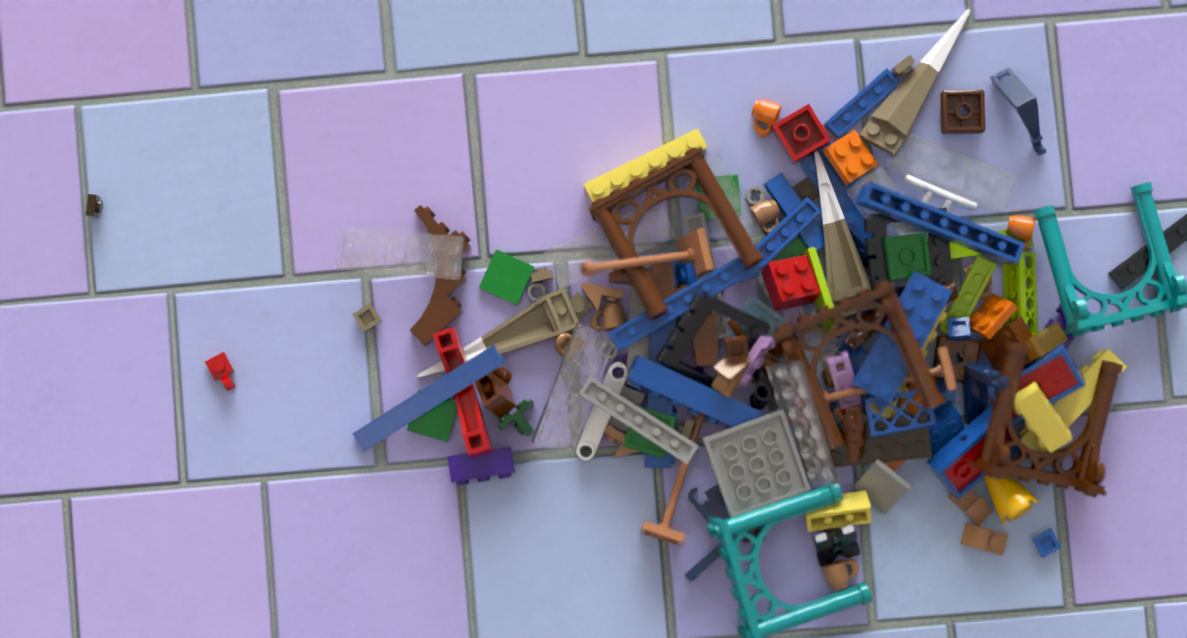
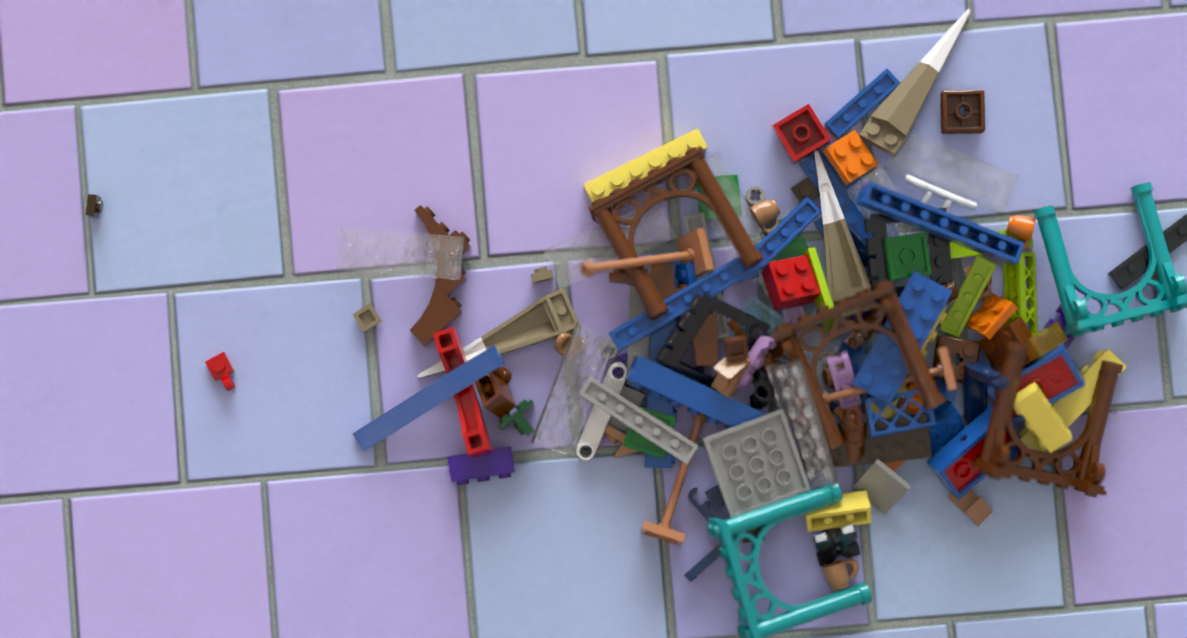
(436, 422): green tile -> none
(506, 277): green tile -> none
(536, 285): light grey axle -> none
(580, 306): dark tan plate -> none
(595, 292): medium nougat slope -> none
(613, 317): medium nougat piece -> none
(686, 428): dark tan plate -> none
(767, 113): orange piece -> none
(787, 201): blue tile -> none
(903, 67): dark tan plate -> none
(959, 328): blue plate -> none
(984, 539): medium nougat slope -> none
(1009, 498): yellow cone -> none
(1024, 103): dark blue hinge -> none
(1046, 543): blue plate -> none

